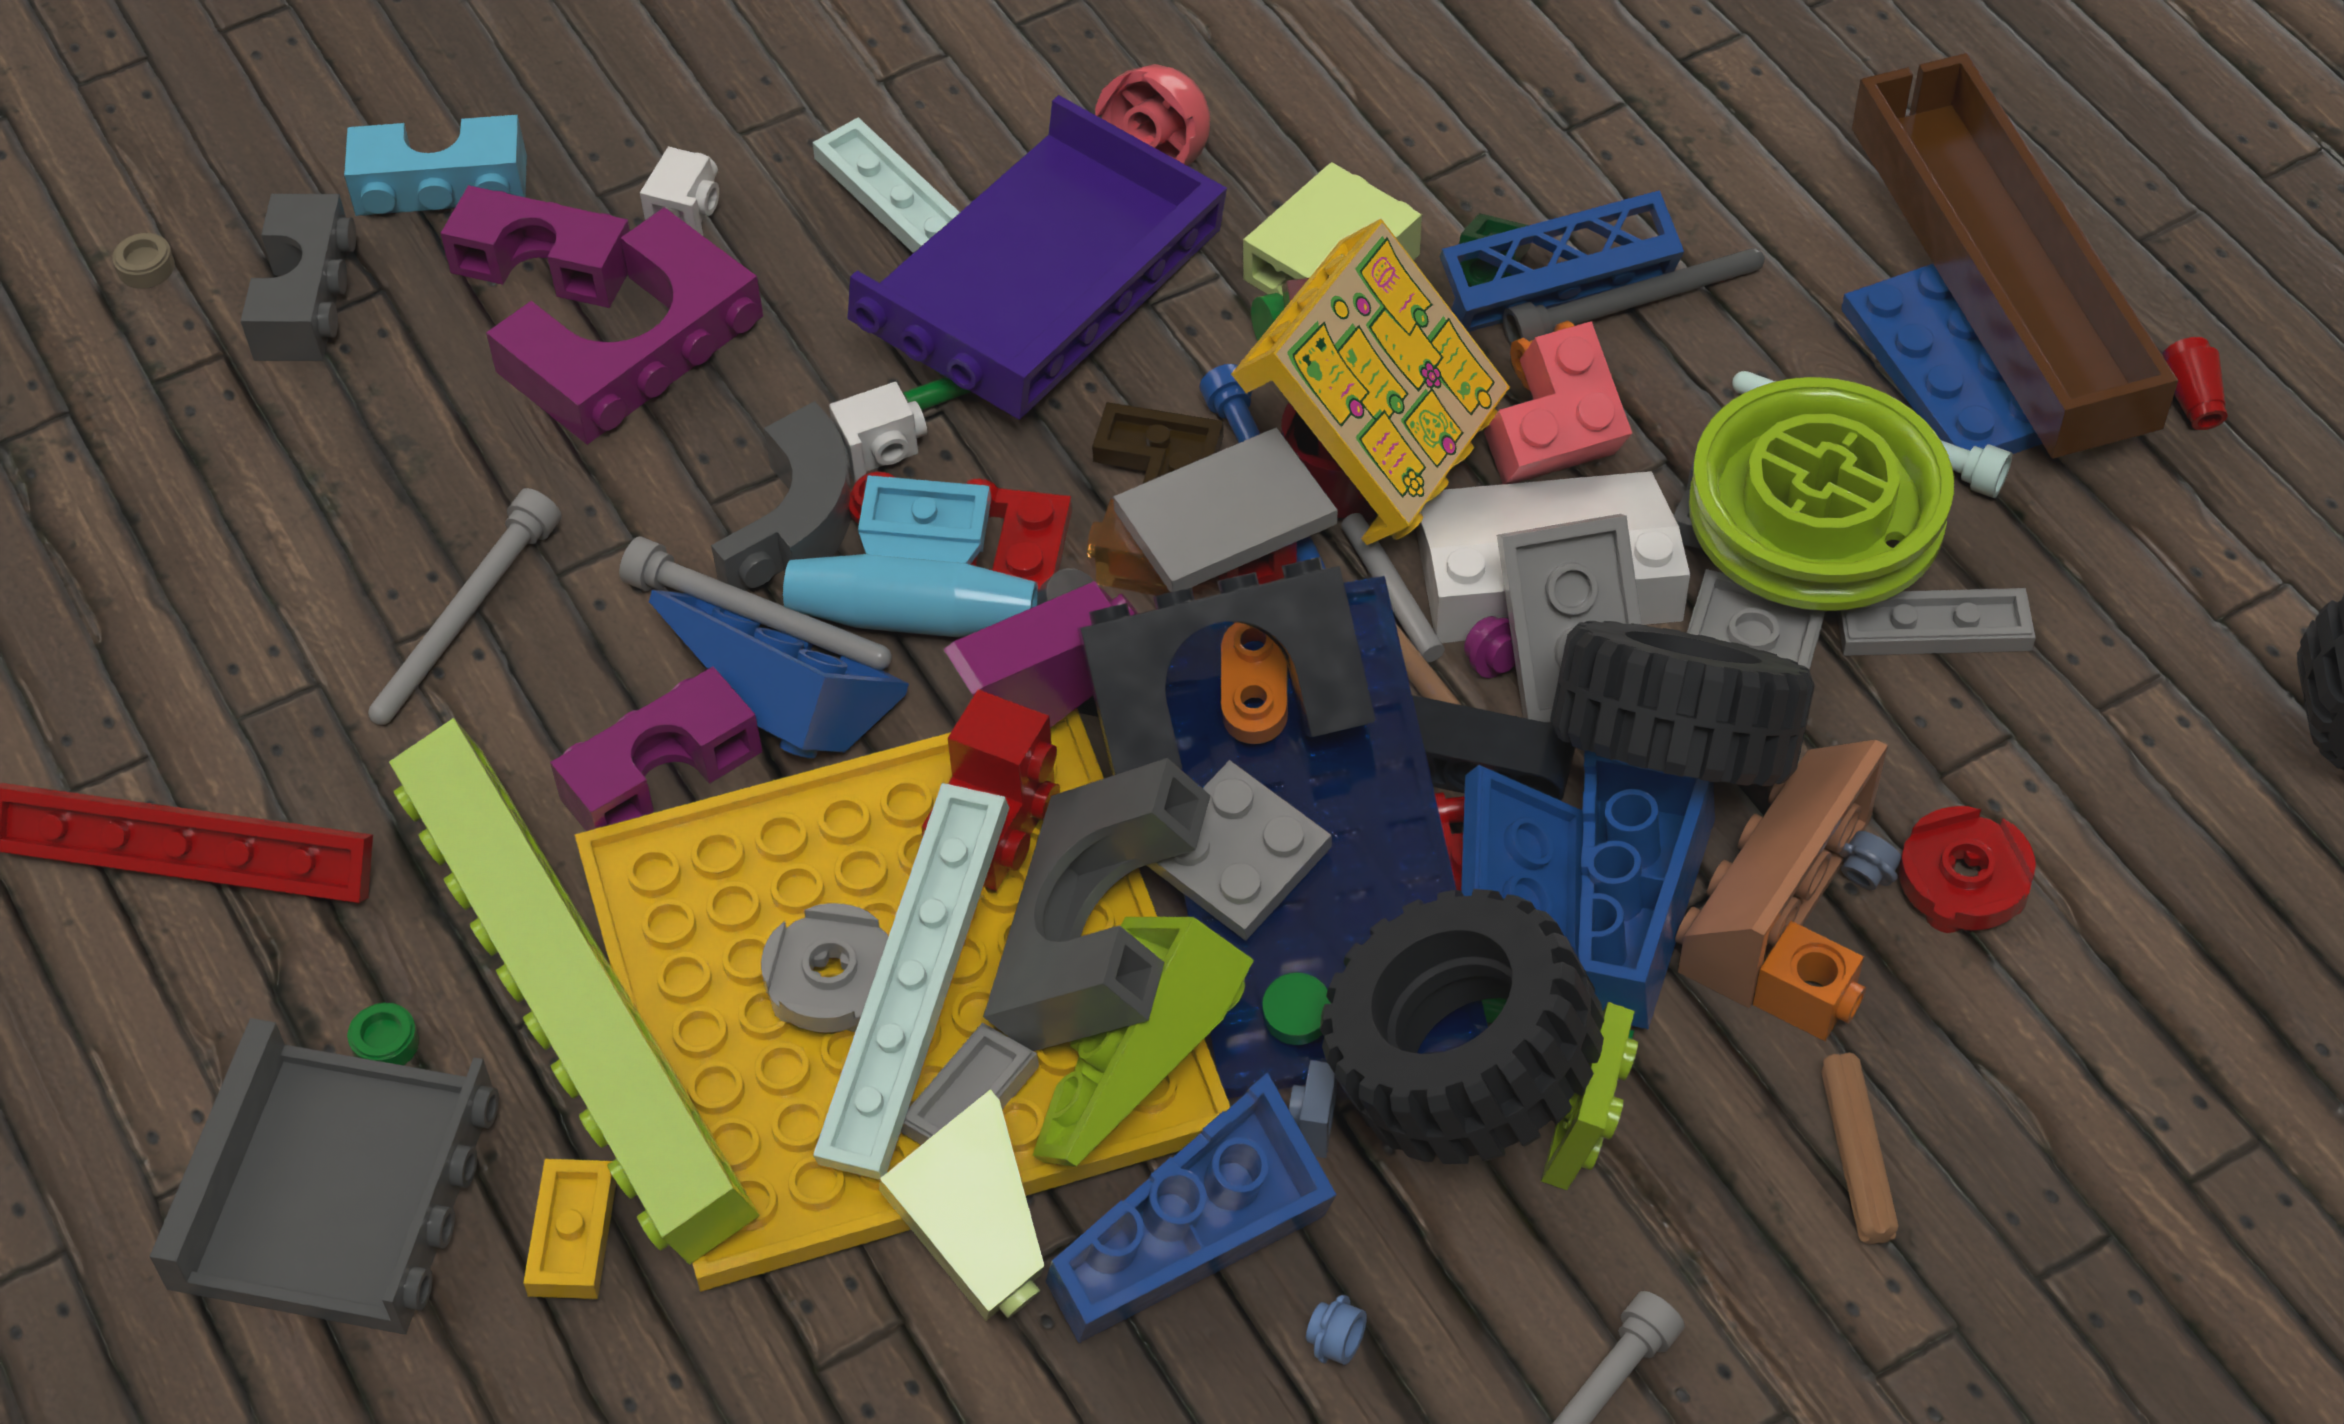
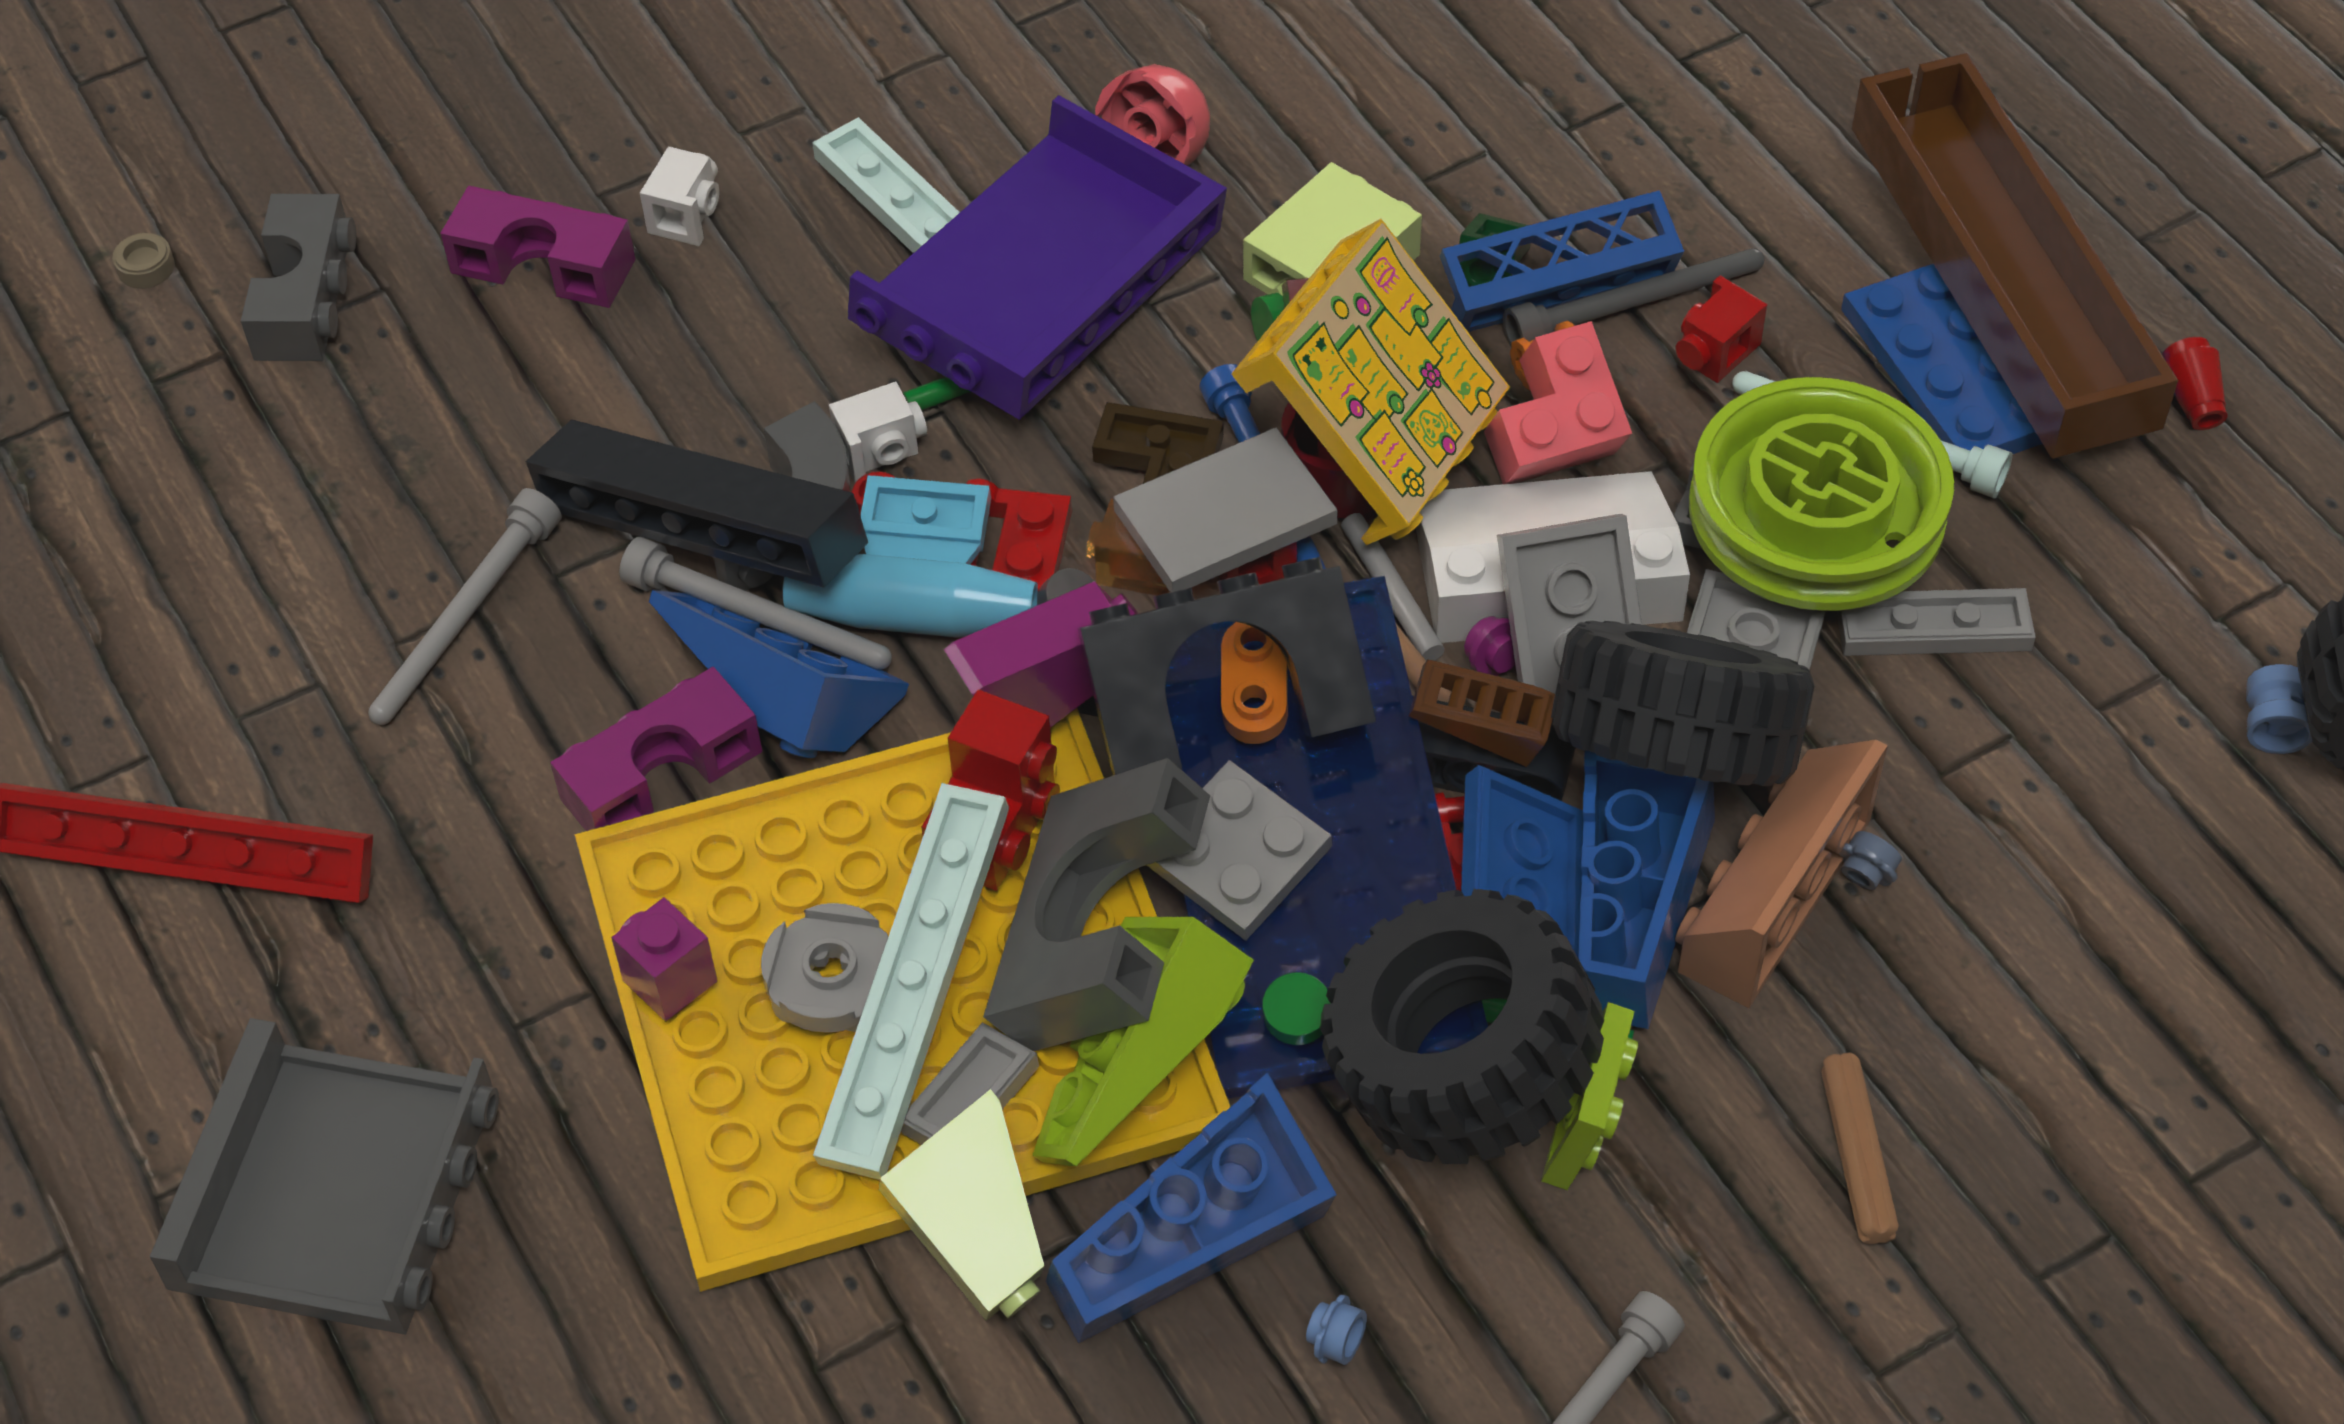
(384, 1034): green tile -> none
(393, 178): medium azure arch -> none
(570, 1229): yellow plate -> none
(573, 996): lime brick -> none
(598, 383): magenta arch -> none
(664, 958): none -> magenta brick
(700, 502): none -> black brick
(1315, 1106): sand blue plate -> none
(1509, 697): none -> reddish brown slope
(1721, 330): none -> red brick
(1803, 957): orange brick -> none
(1960, 900): red plate -> none
(2278, 699): none -> medium blue wheel

